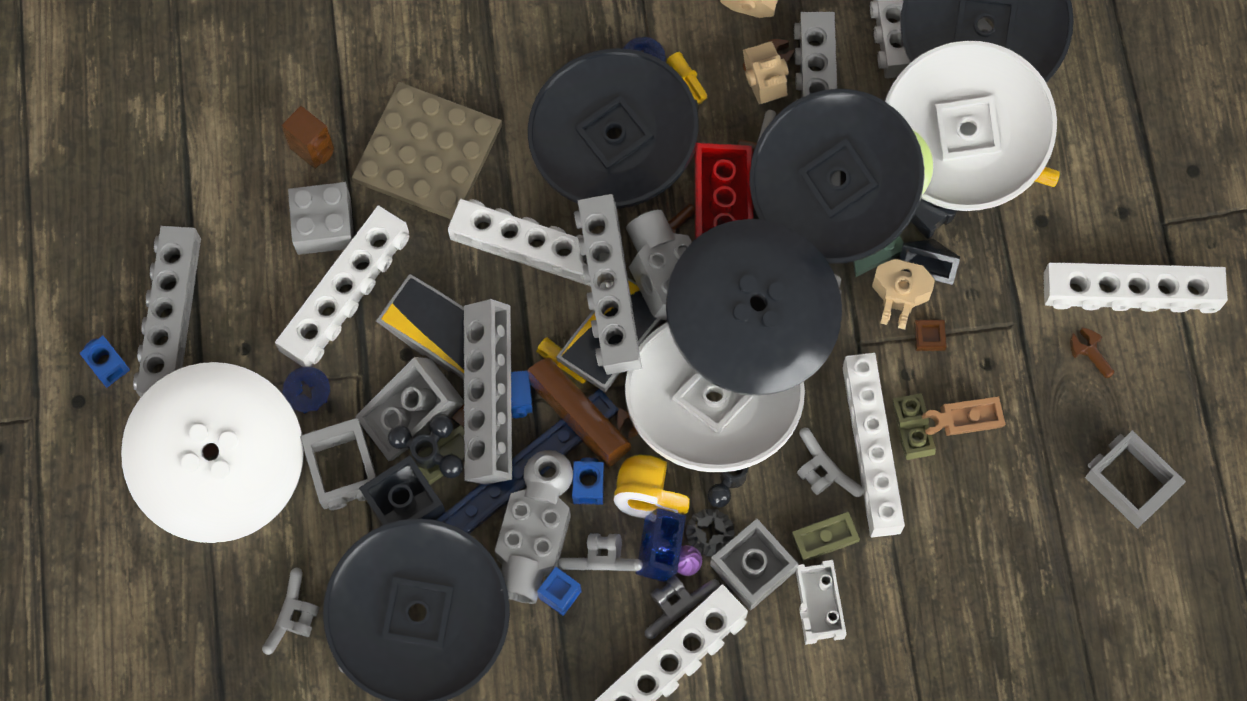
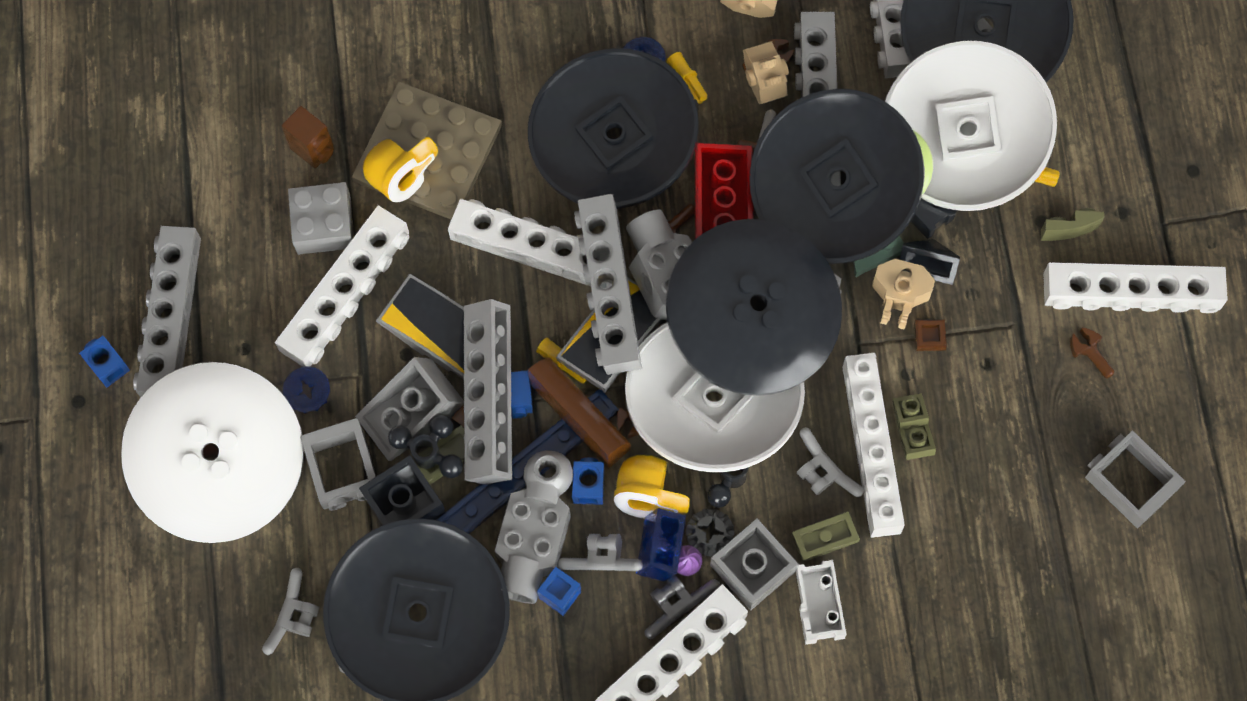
(396, 171): none -> yellow piece
(967, 416): medium nougat plate -> none
(1081, 223): none -> olive slope

